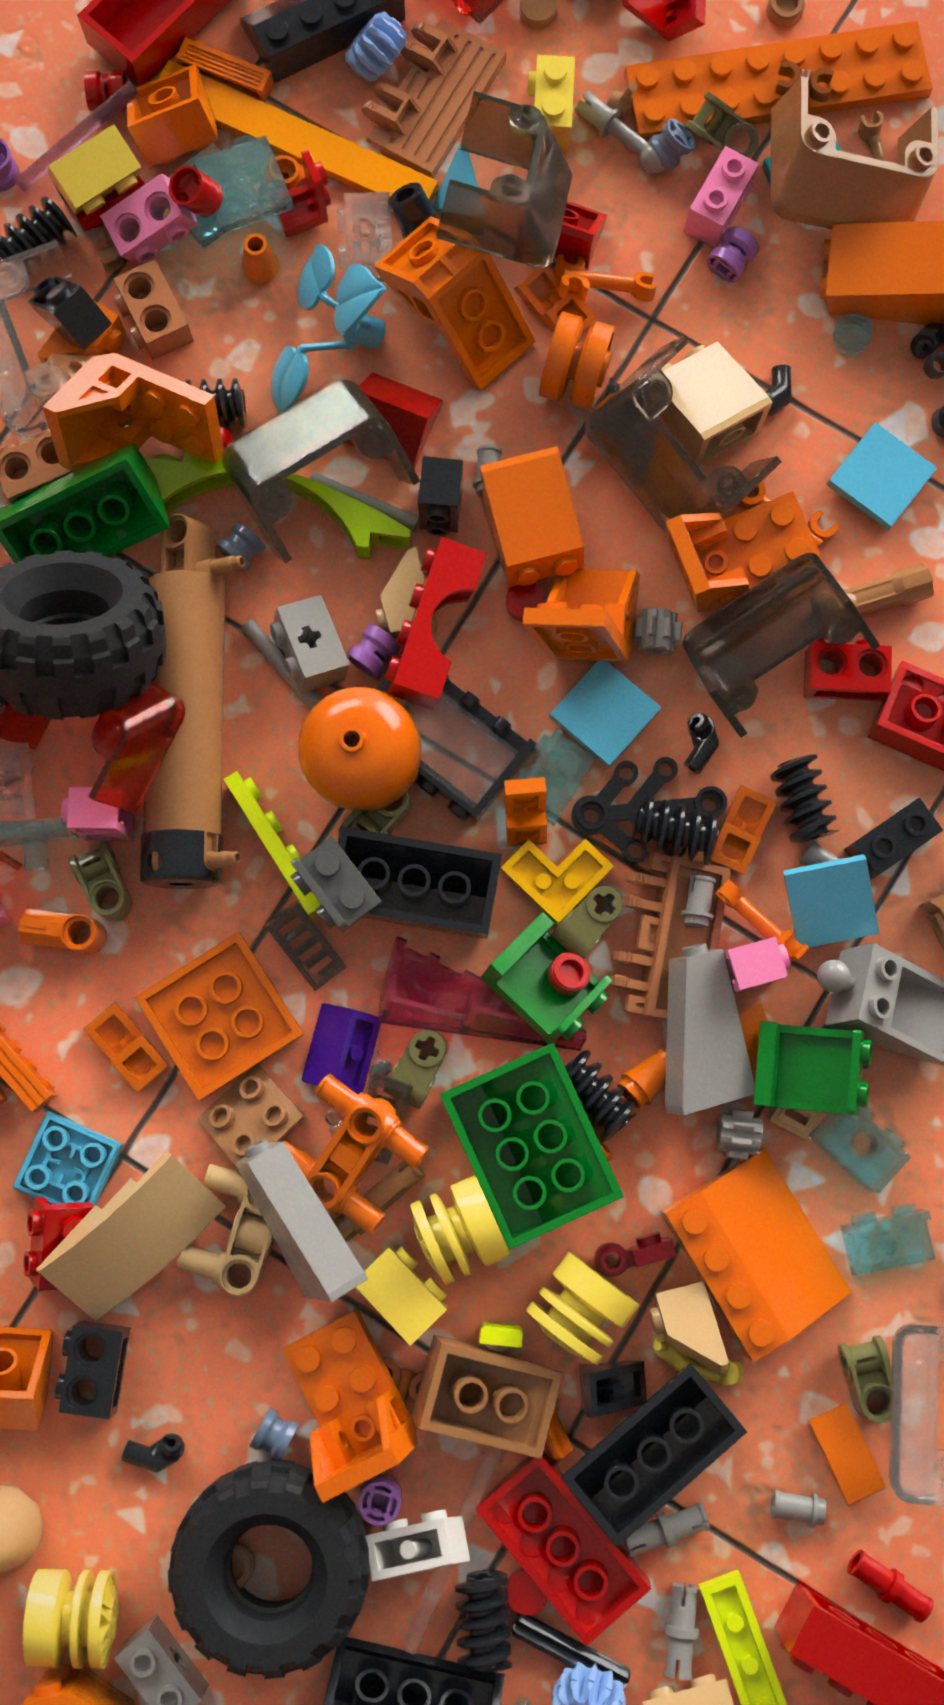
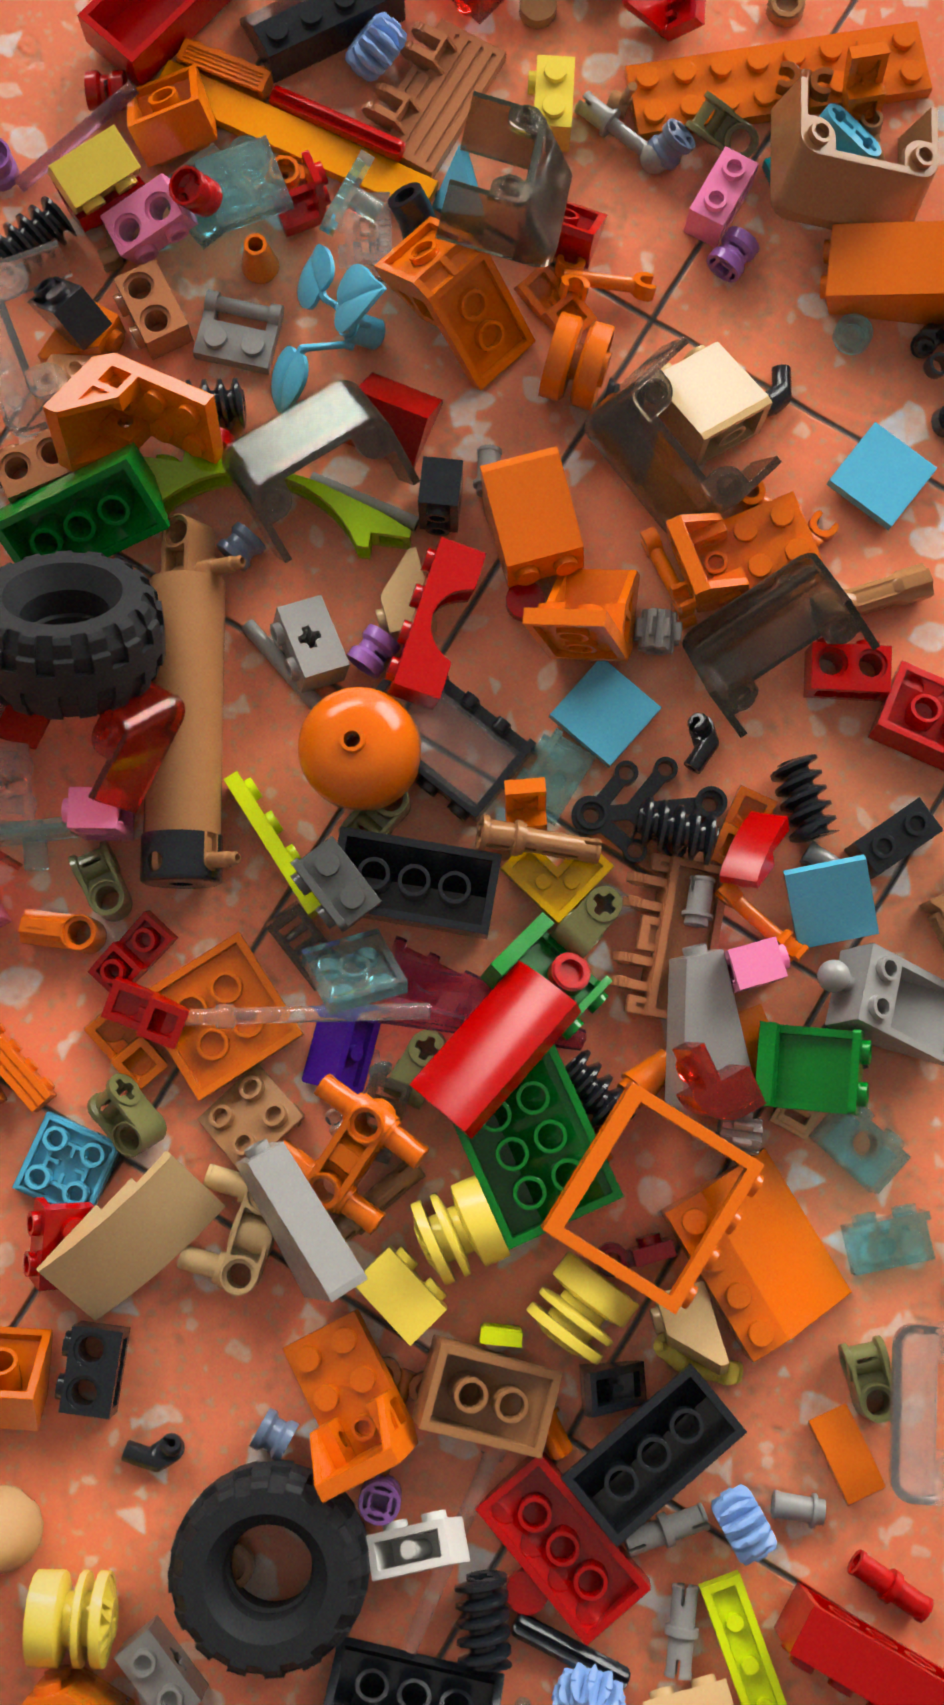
(128, 1118): none -> olive piece
(134, 951): none -> red slope
(146, 1012): none -> red slope
(226, 1015): none -> clear bar
(234, 343): none -> light grey plate
(337, 123): none -> red axle
(353, 197): none -> clear light blue tile
(354, 971): none -> clear light blue plate
(496, 1048): none -> slope
(520, 838): none -> medium nougat pin
(678, 591): none -> orange bar
(714, 1093): none -> clear red brick
(724, 1221): none -> orange window
(744, 1524): none -> light blue gear
(752, 849): none -> slope
(849, 133): none -> medium azure beam
(863, 80): none -> orange slope

